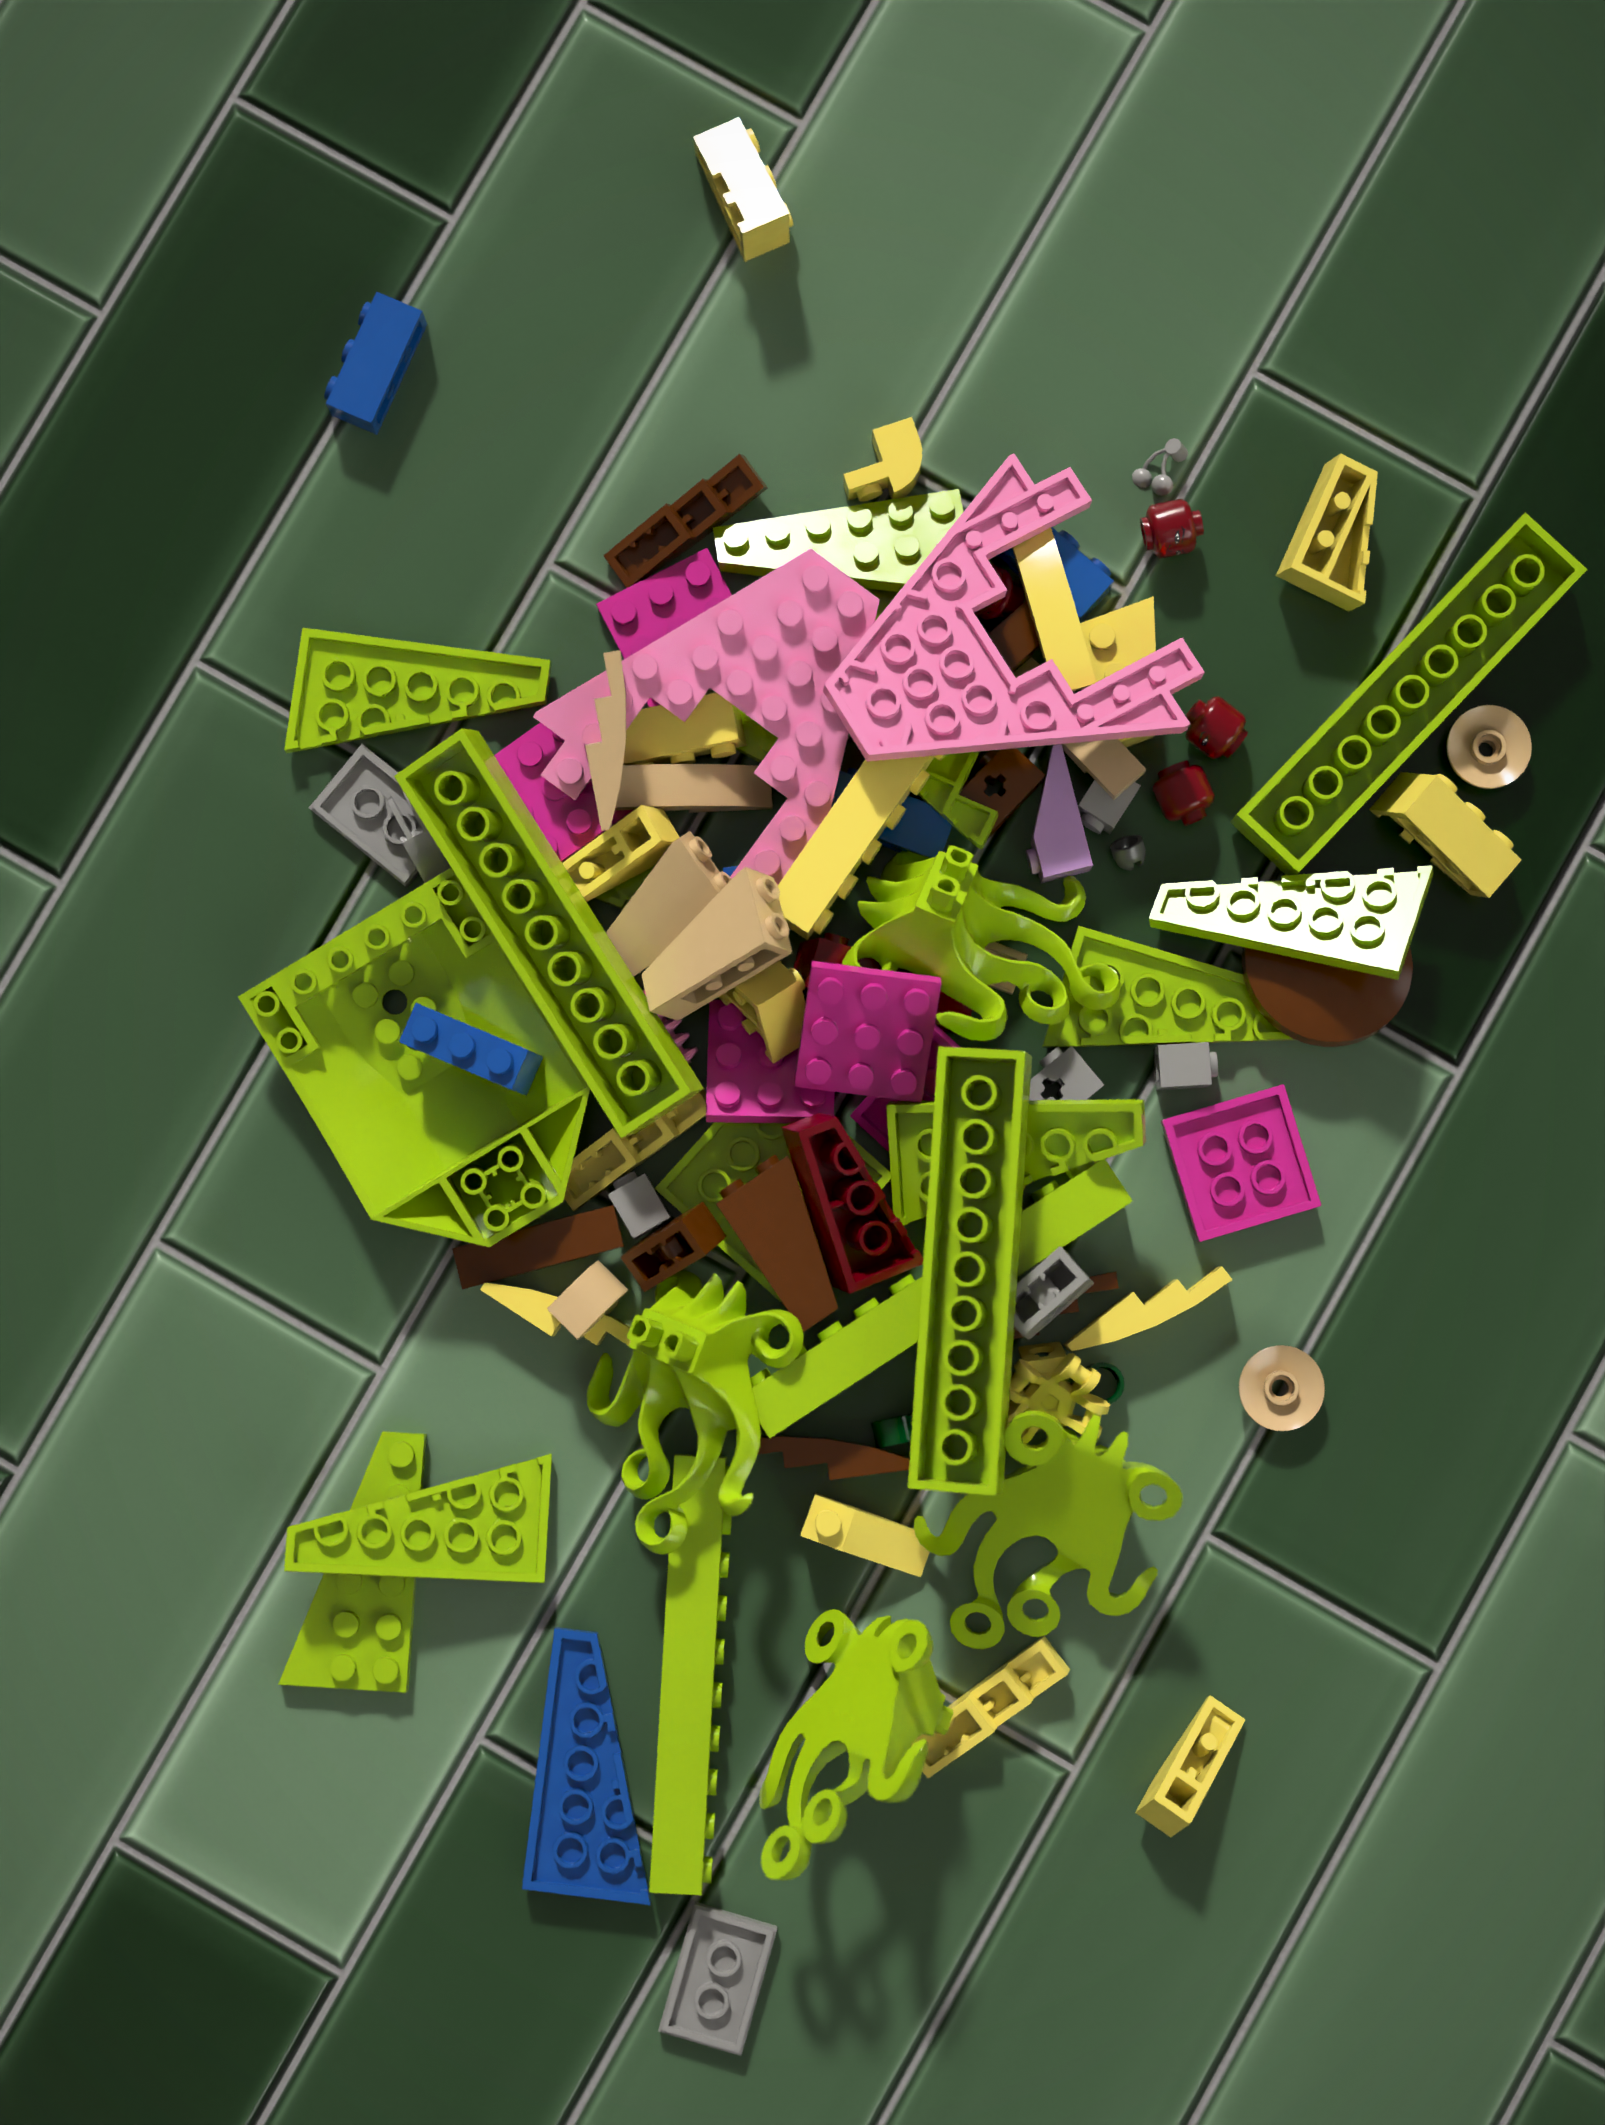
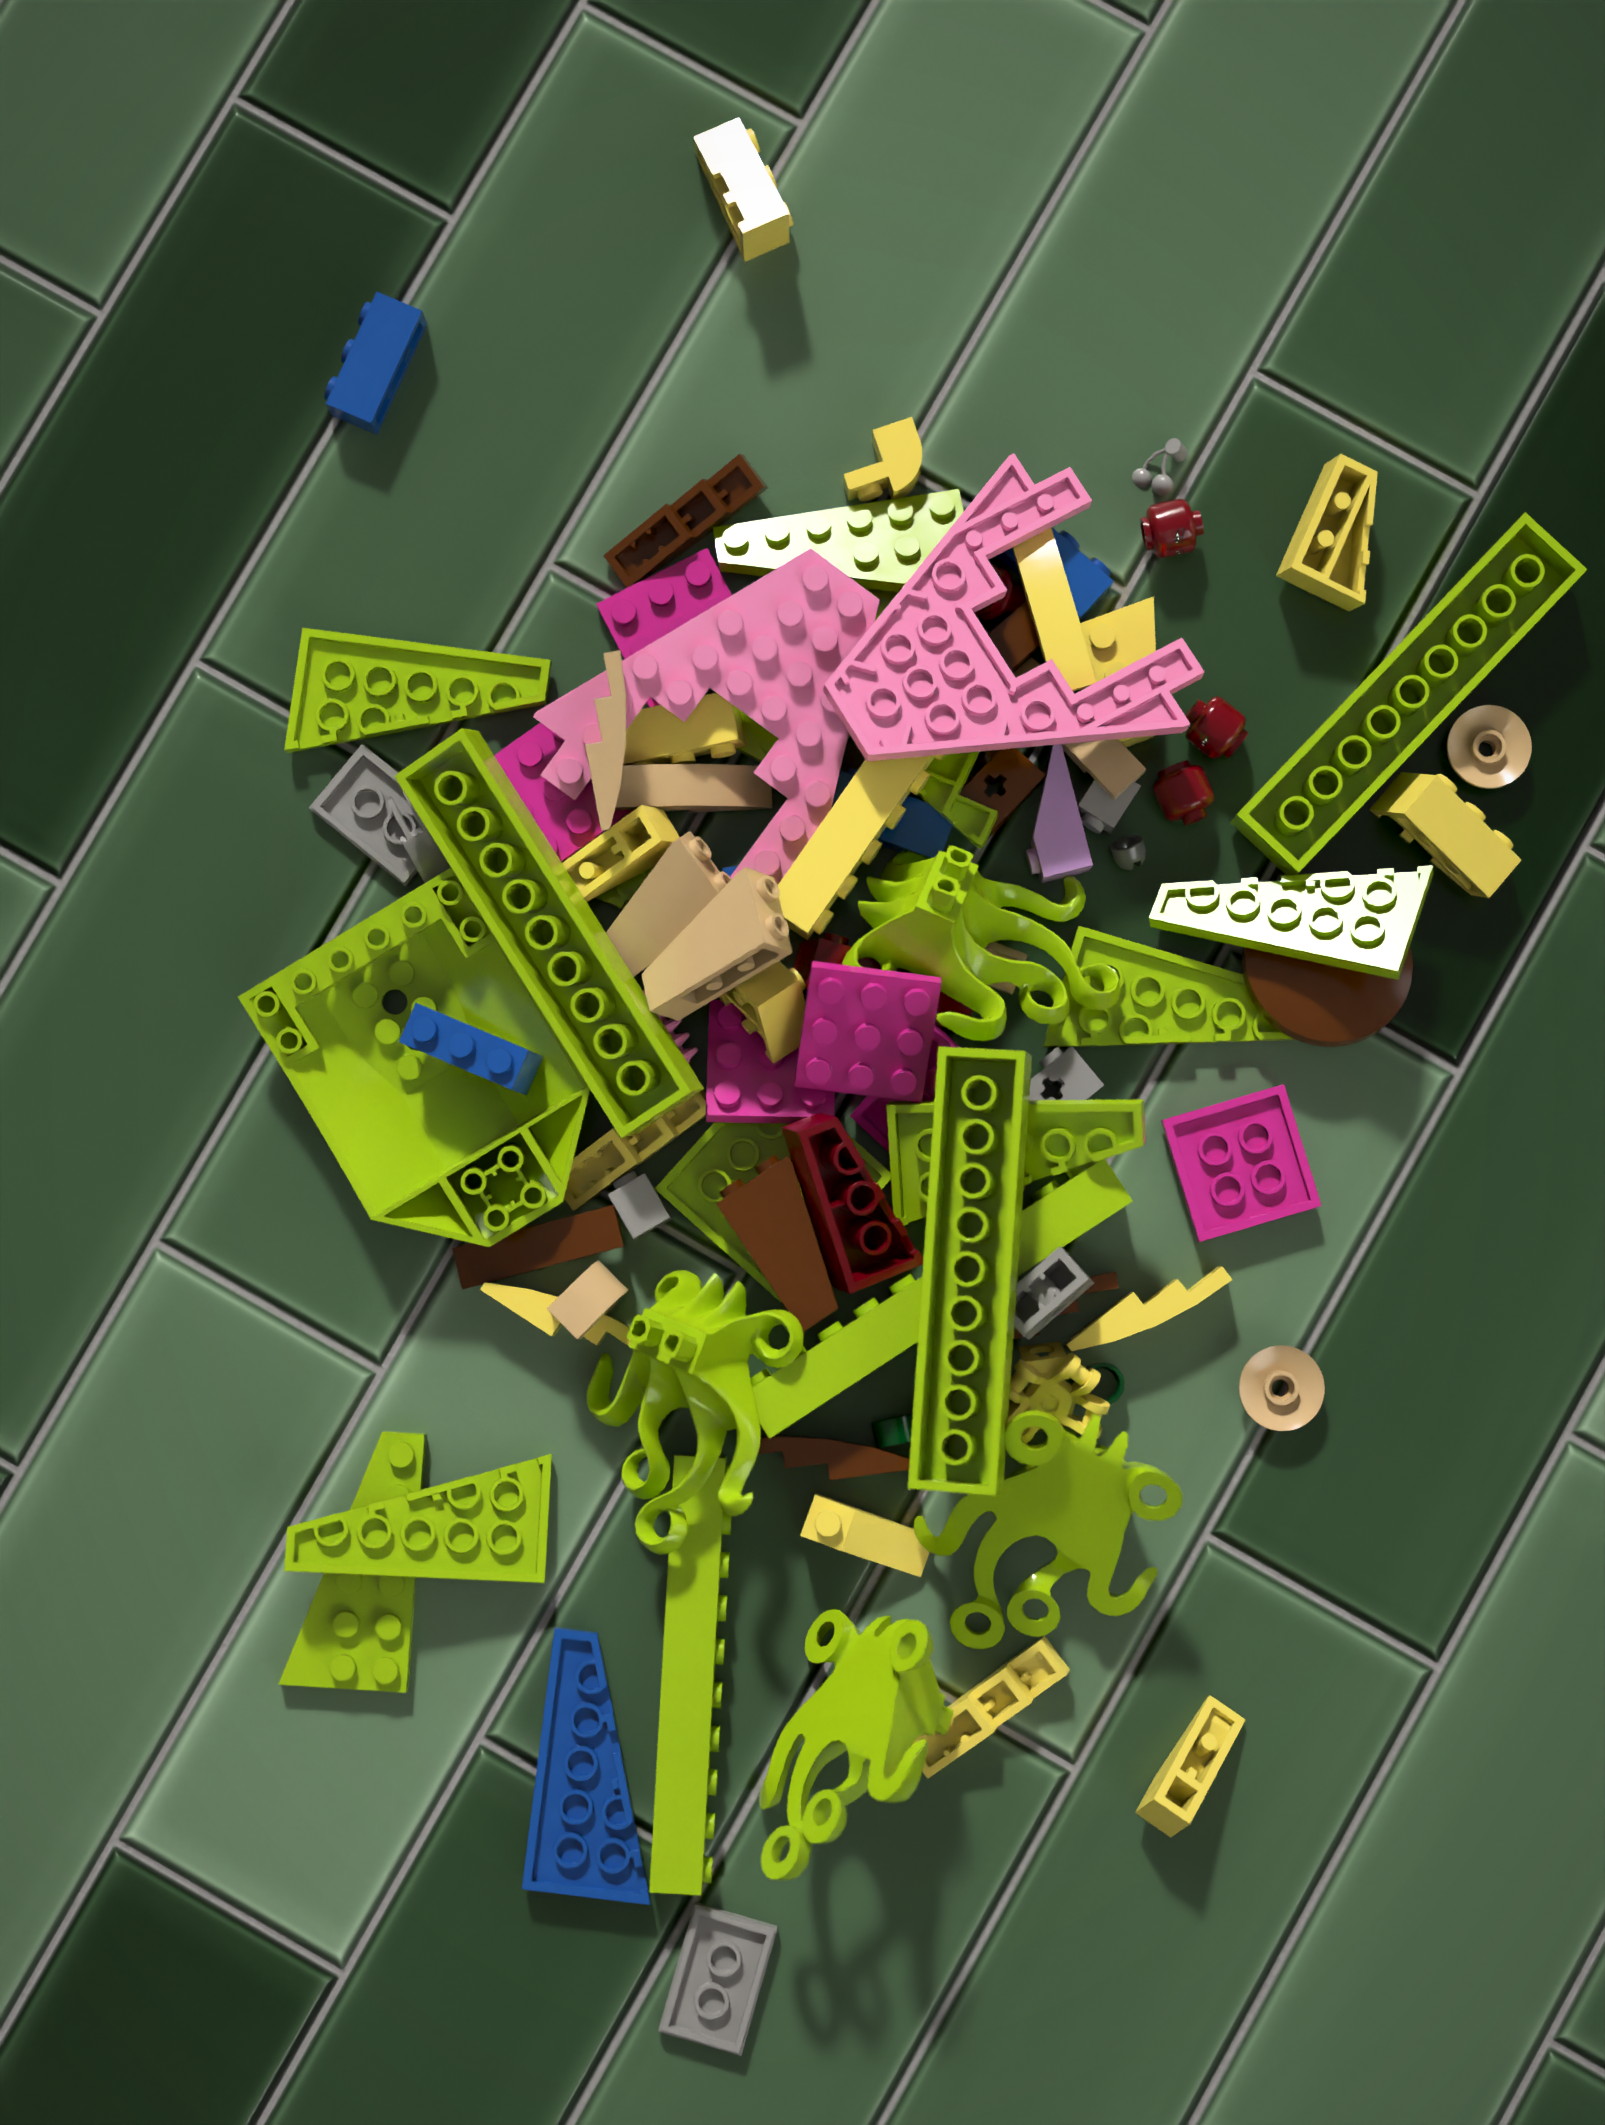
(673, 1246): reddish brown brick -> none
(1184, 1066): light grey brick -> none

